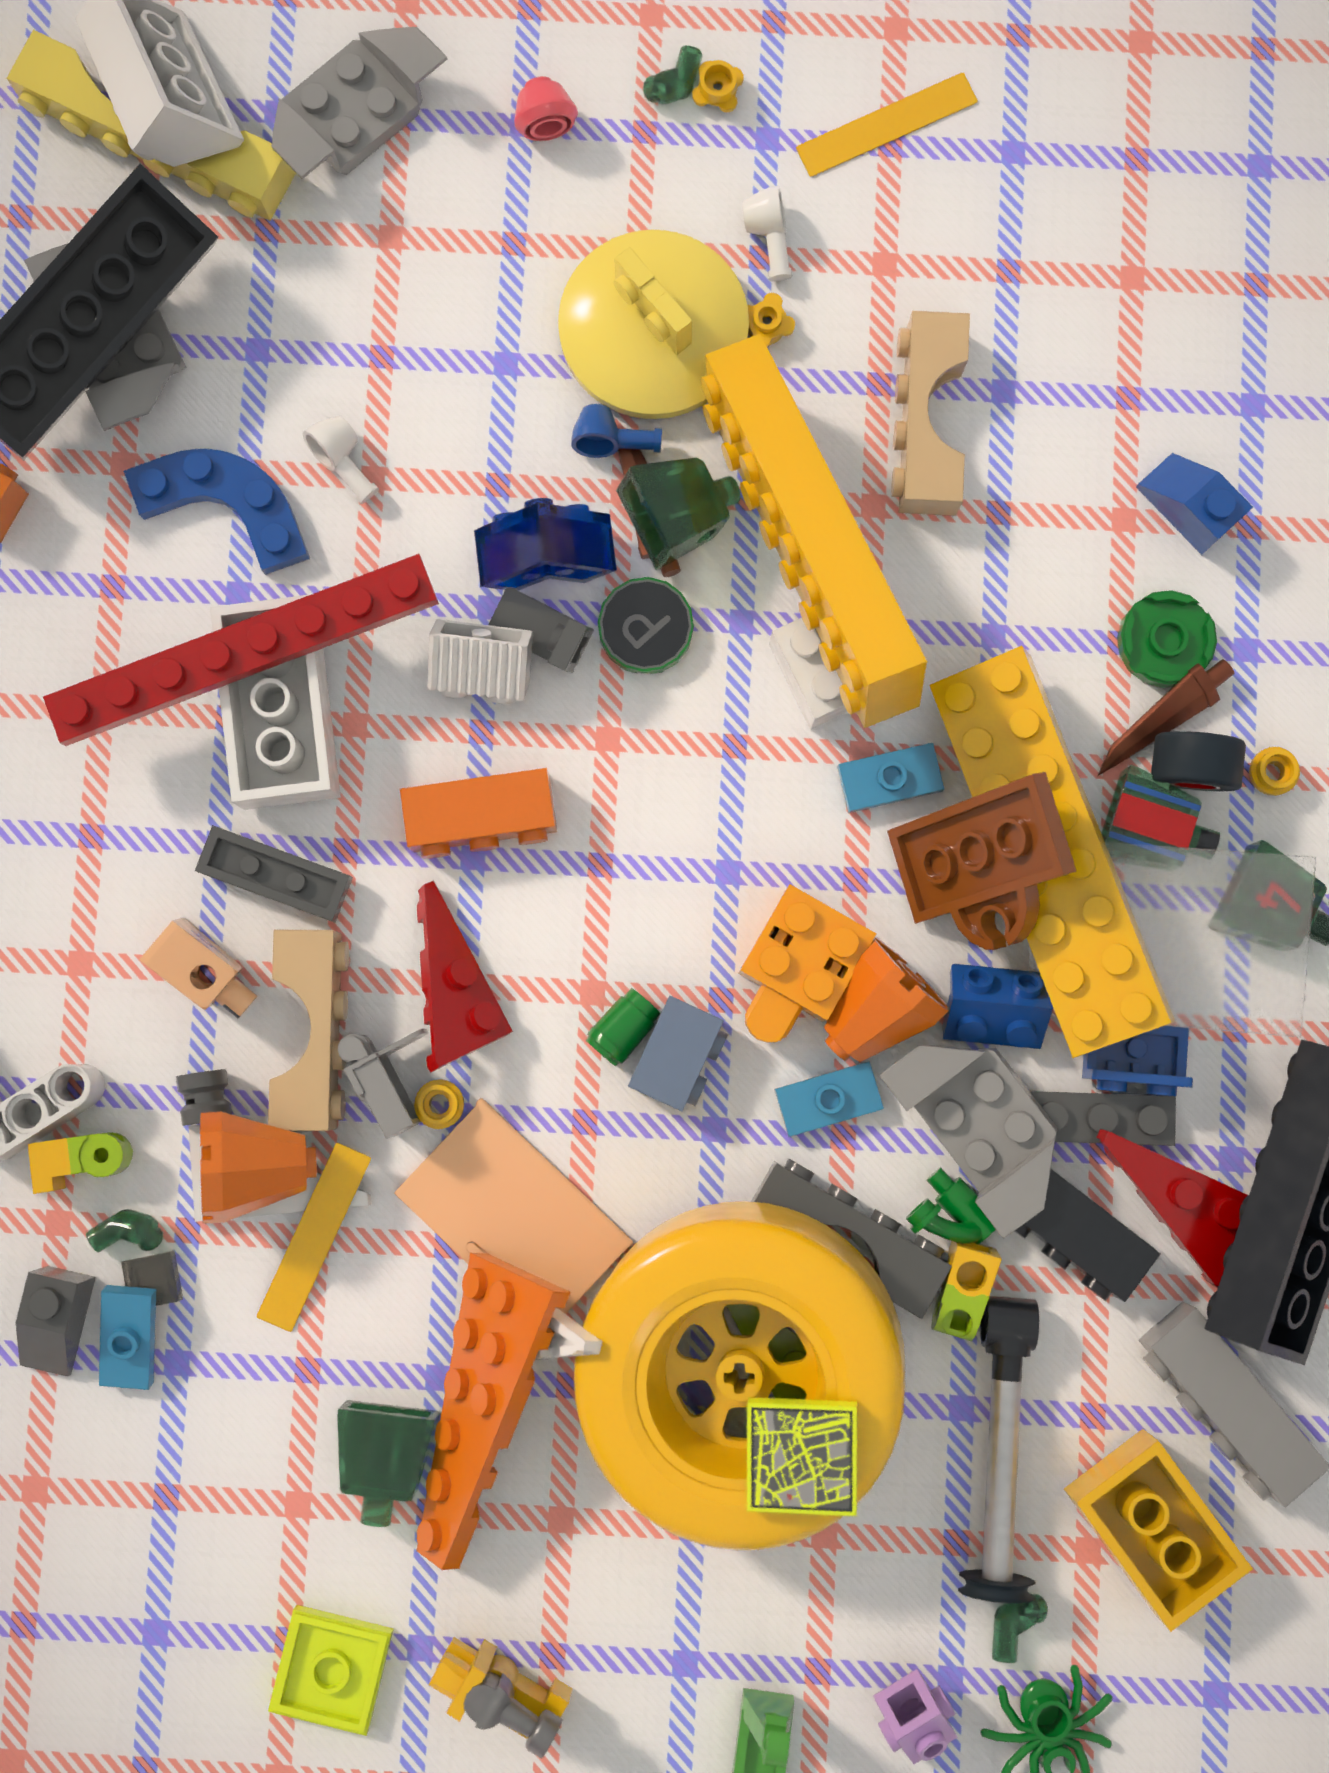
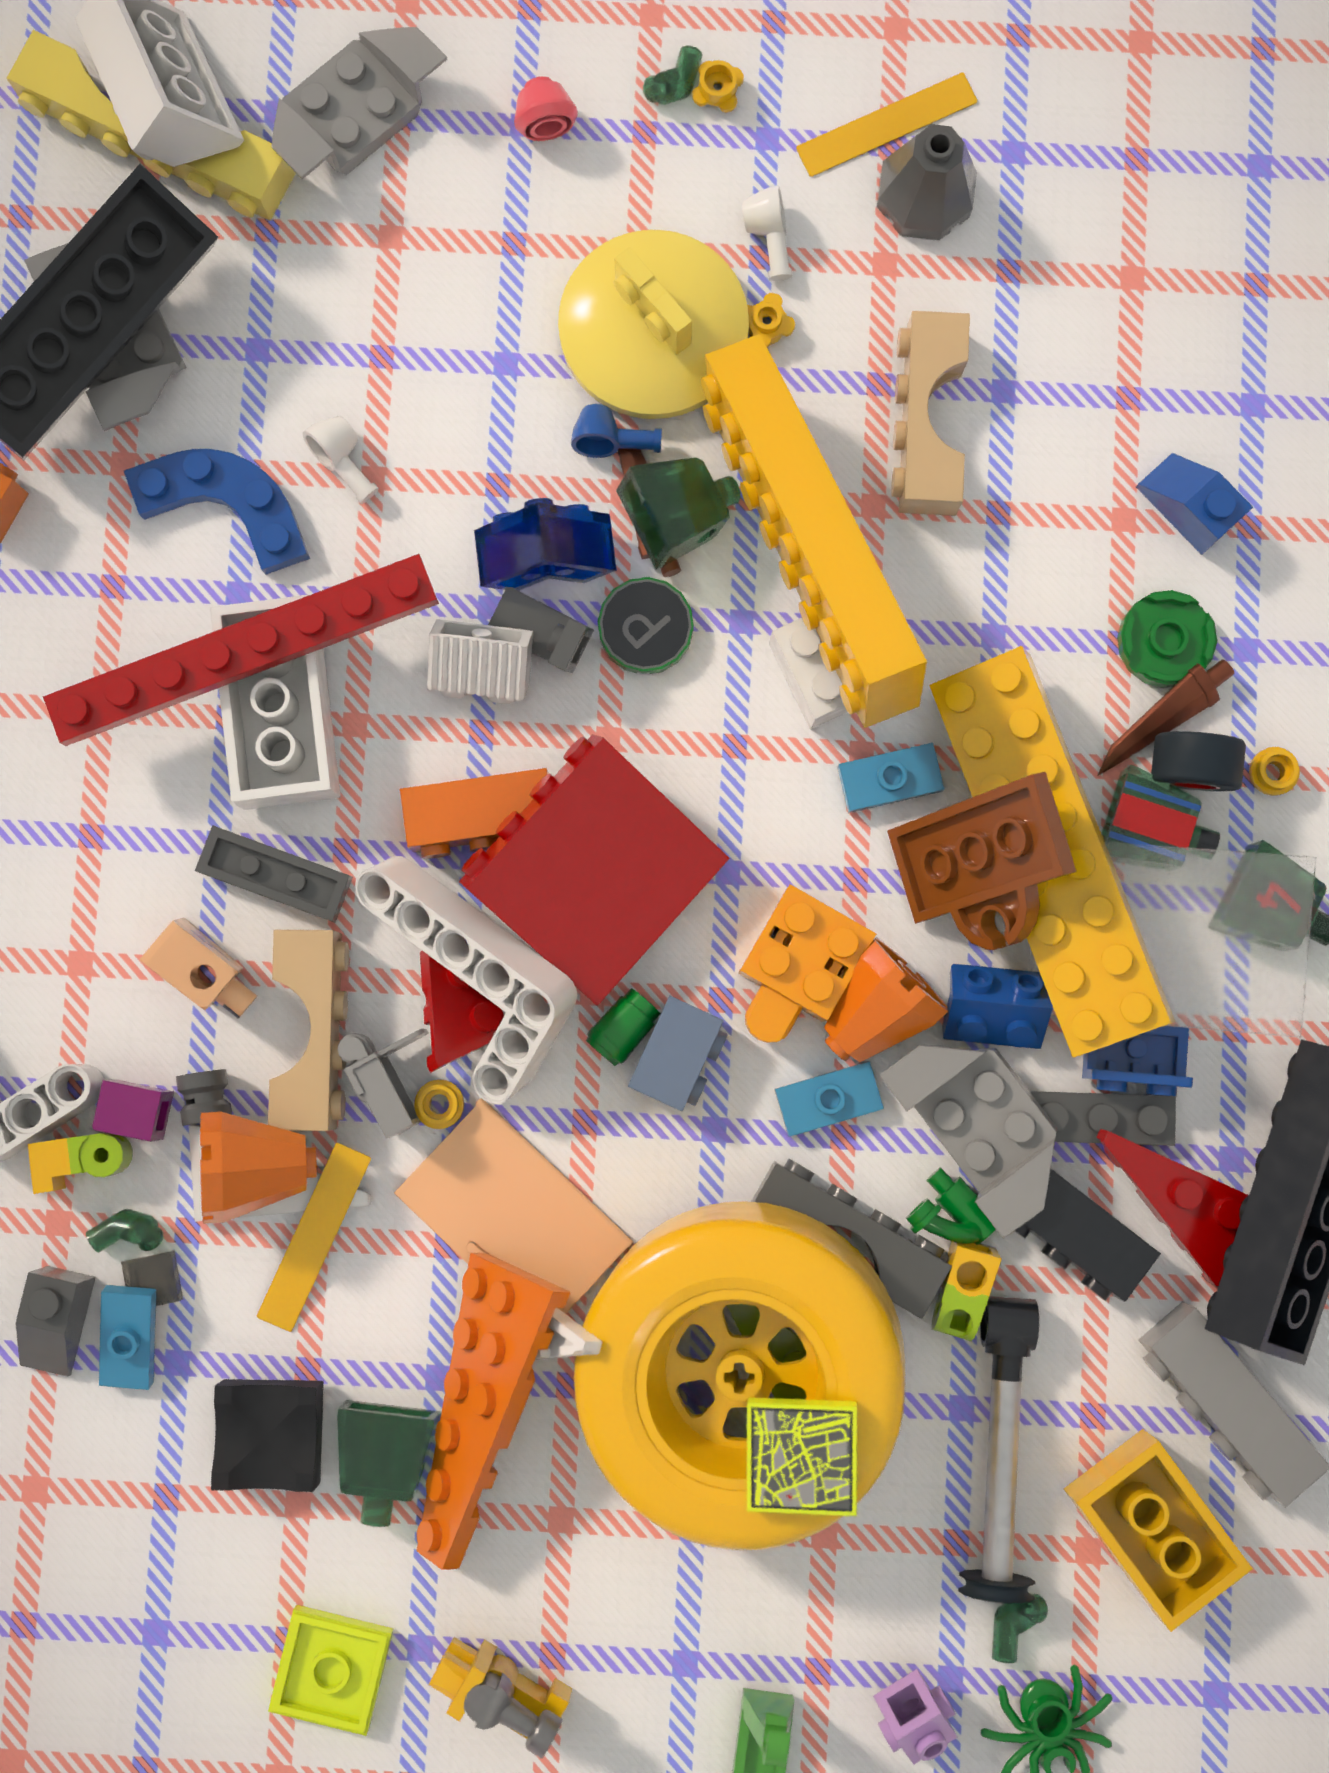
(132, 1110): none -> magenta panel
(267, 1435): none -> black brick
(509, 1058): none -> white beam
(593, 867): none -> red brick
(928, 184): none -> dark grey cone

